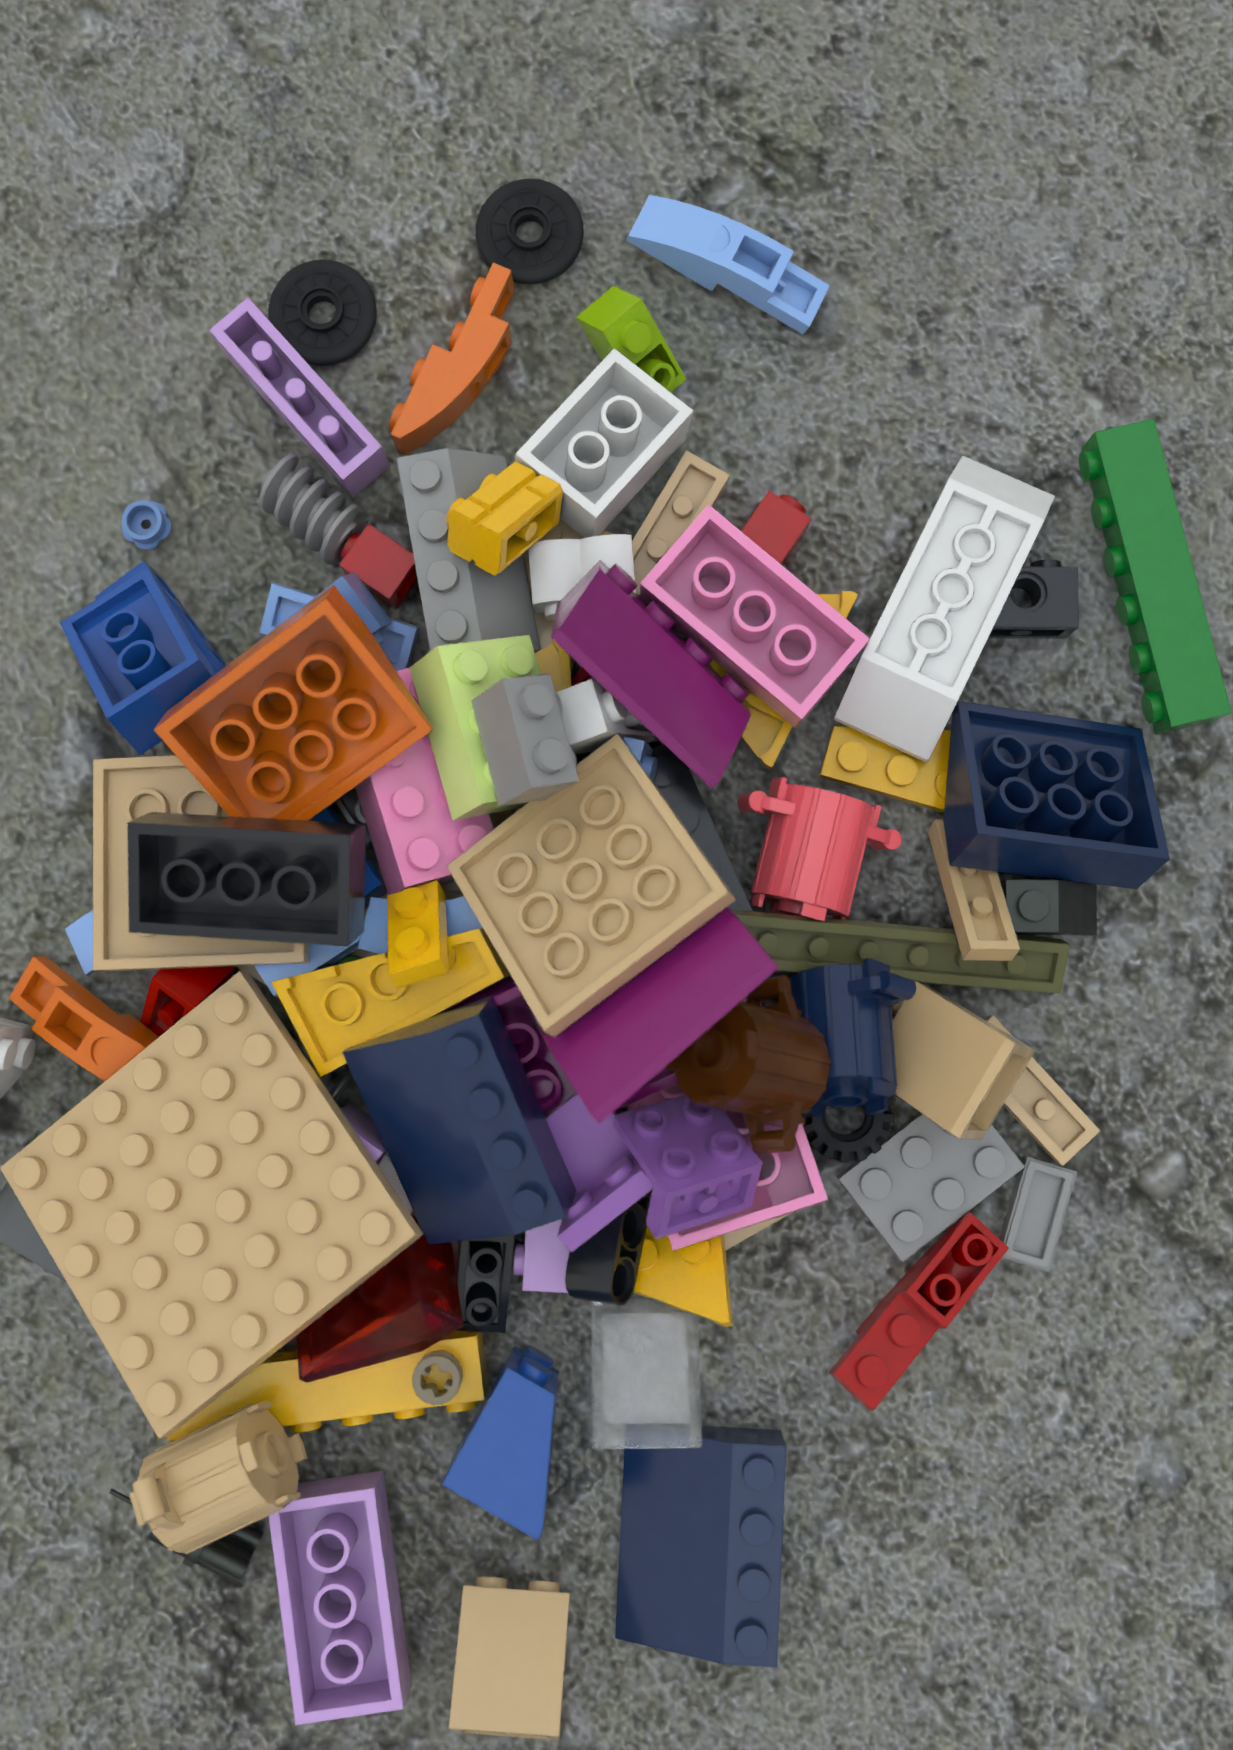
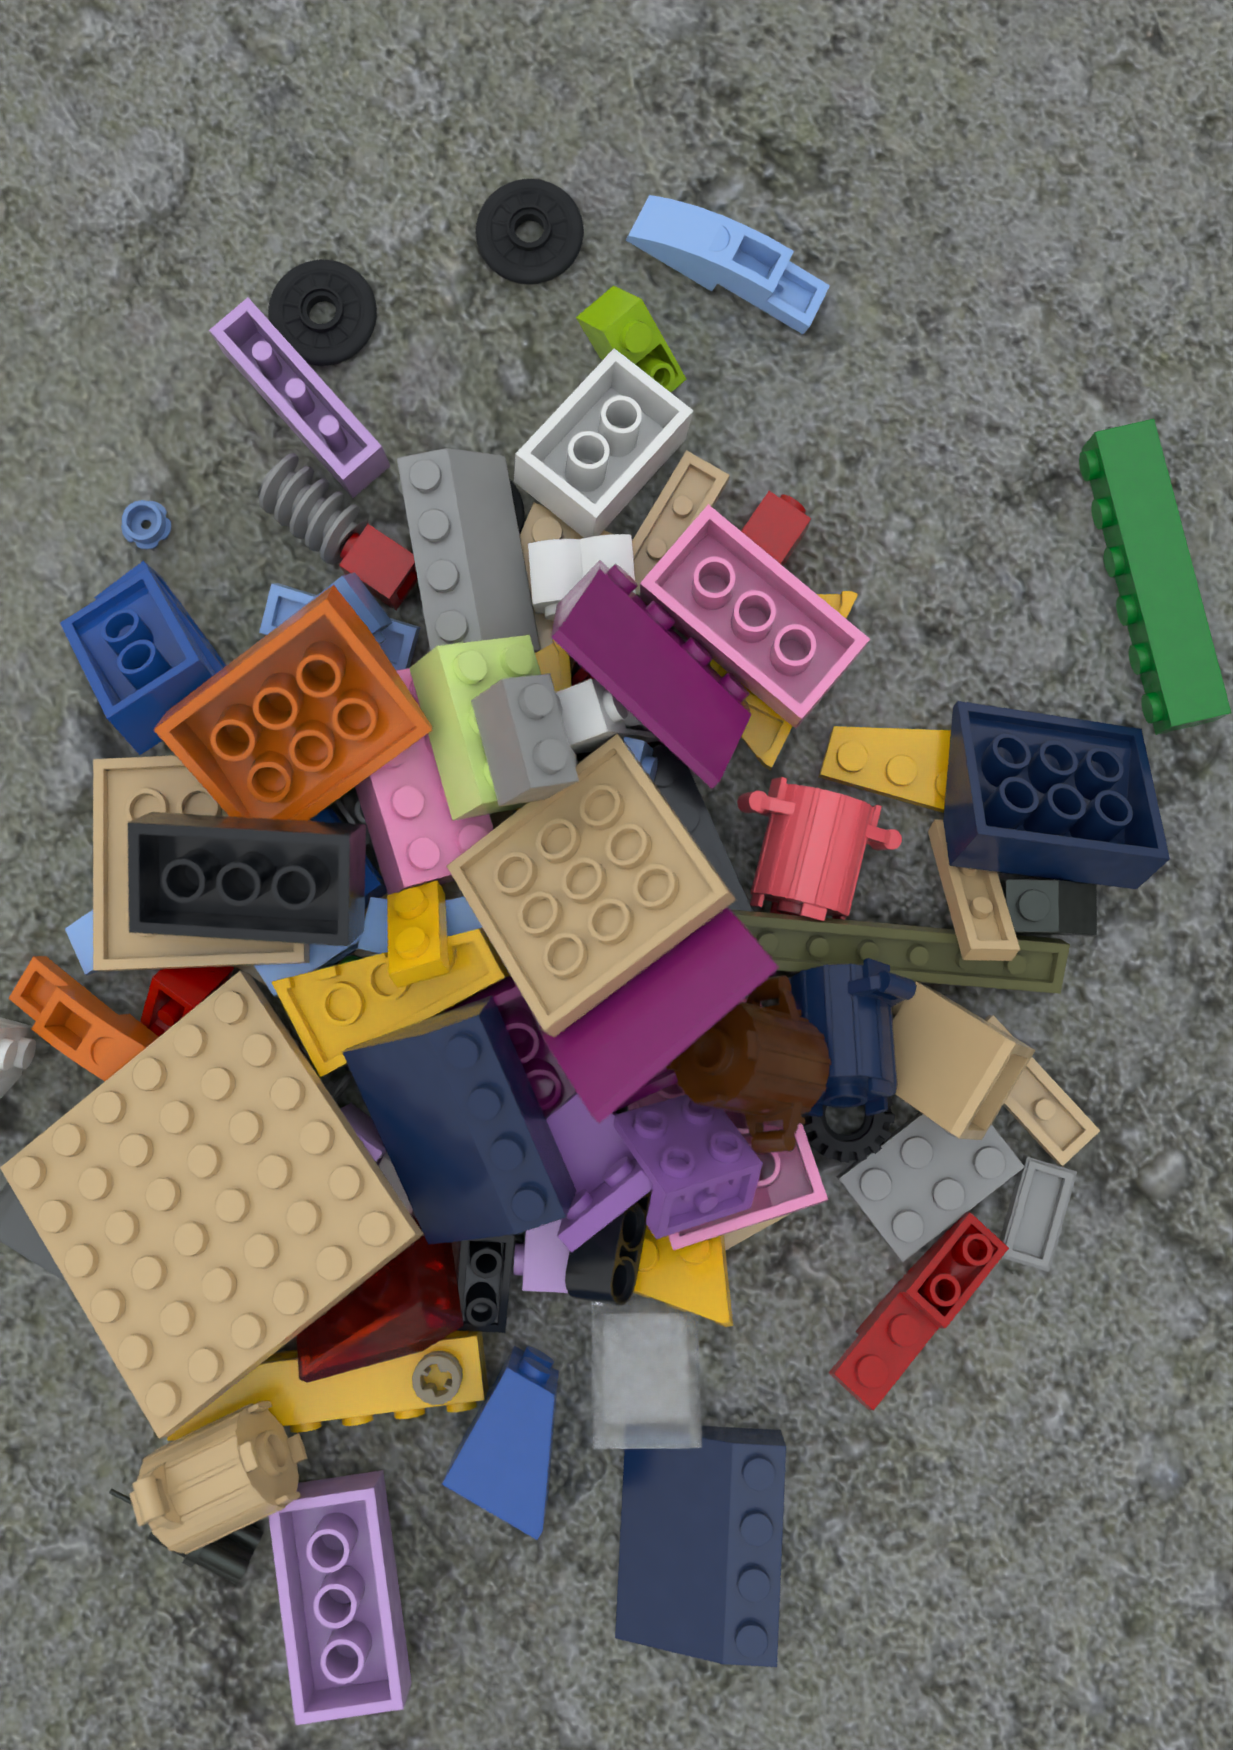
(451, 381): orange slope -> none
(503, 517): yellow brick -> none
(510, 1660): tan slope -> none
(943, 608): white slope -> none
(1053, 603): black brick -> none

